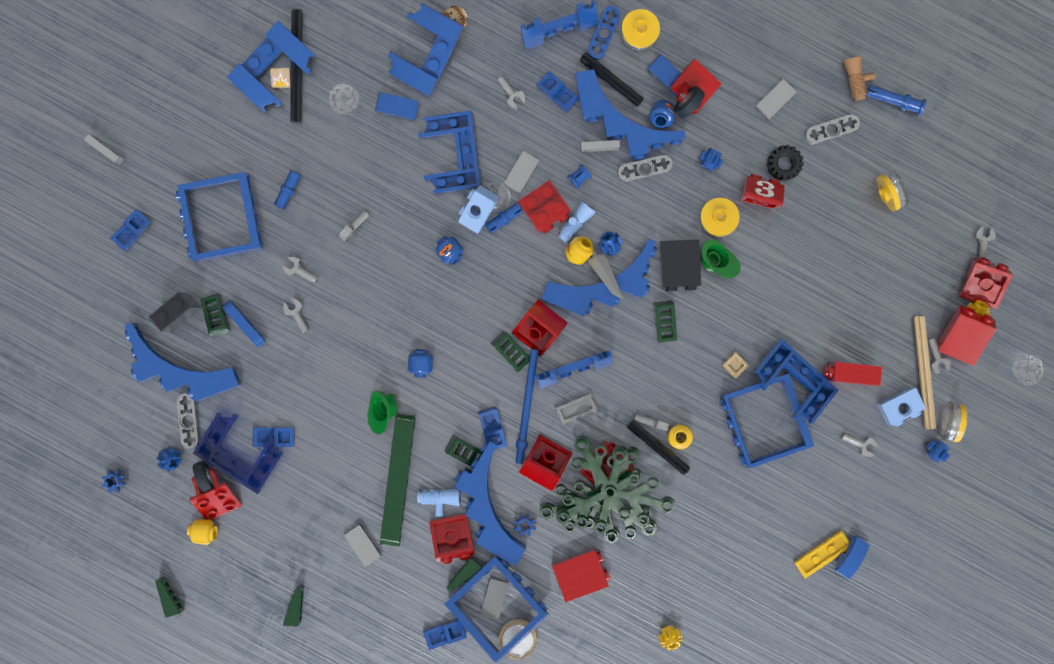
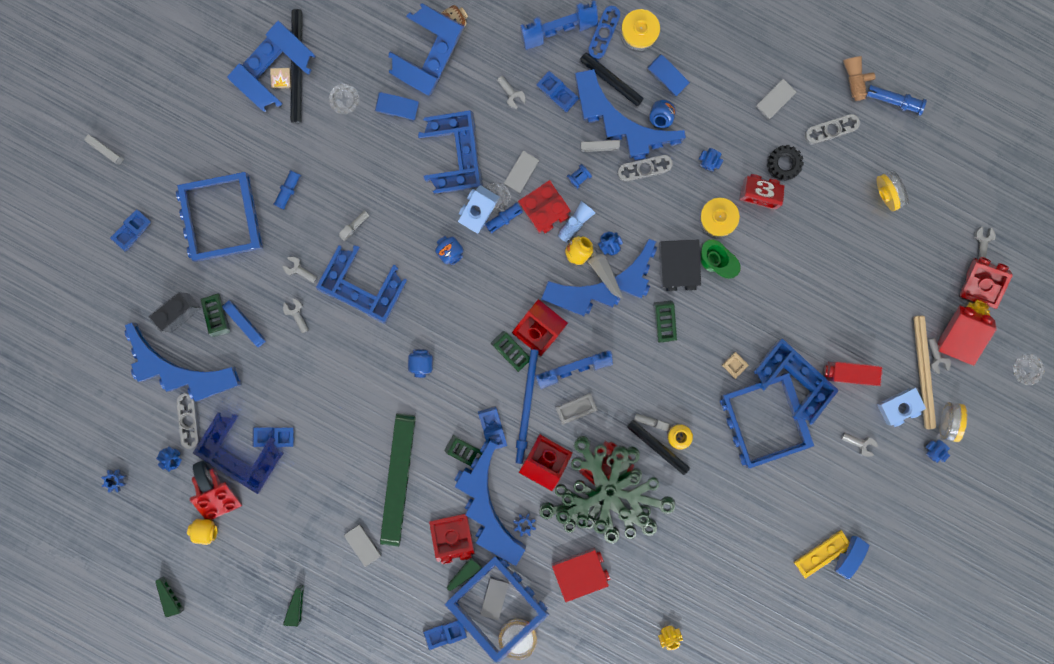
(334, 285): none -> blue wedge
(380, 411): green piece -> none
(439, 497): light blue piece -> none
(693, 89): red plate -> none

